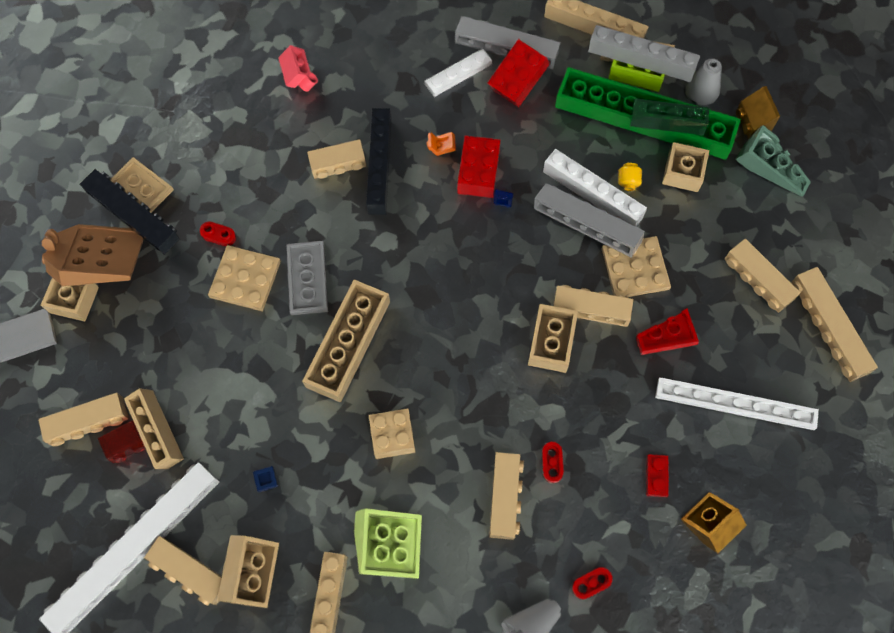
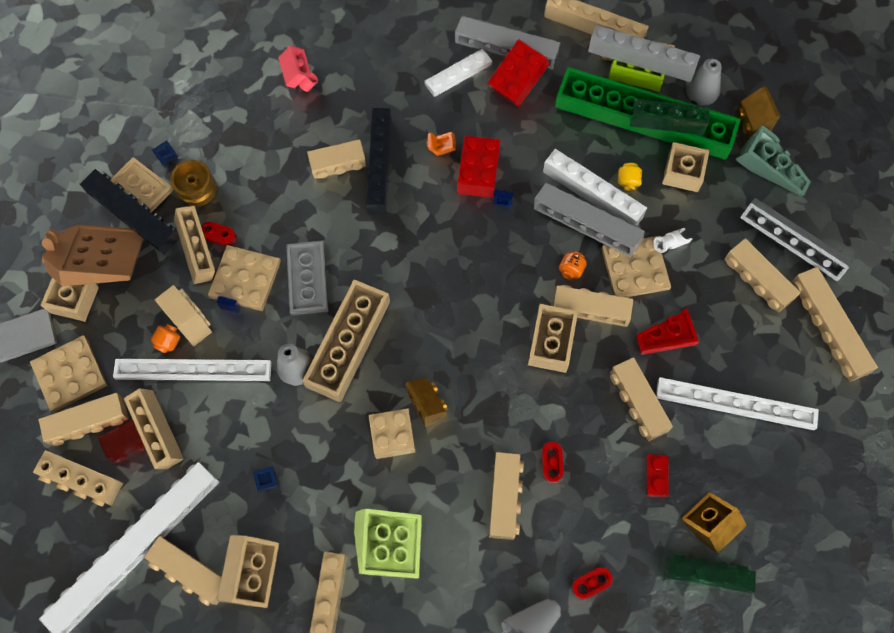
(68, 373): none -> tan plate
(78, 478): none -> tan brick
(164, 153): none -> dark blue plate
(165, 338): none -> orange head
(184, 314): none -> tan brick
(192, 369): none -> white plate
(193, 183): none -> pearl gold wheel
(194, 244): none -> tan brick
(228, 304): none -> clear blue tile
(293, 364): none -> light grey cone
(426, 401): none -> pearl gold slope
(572, 265): none -> orange head
(640, 399): none -> tan brick
(670, 241): none -> white piece
(711, 576): none -> clear green brick
(796, 239): none -> light grey brick

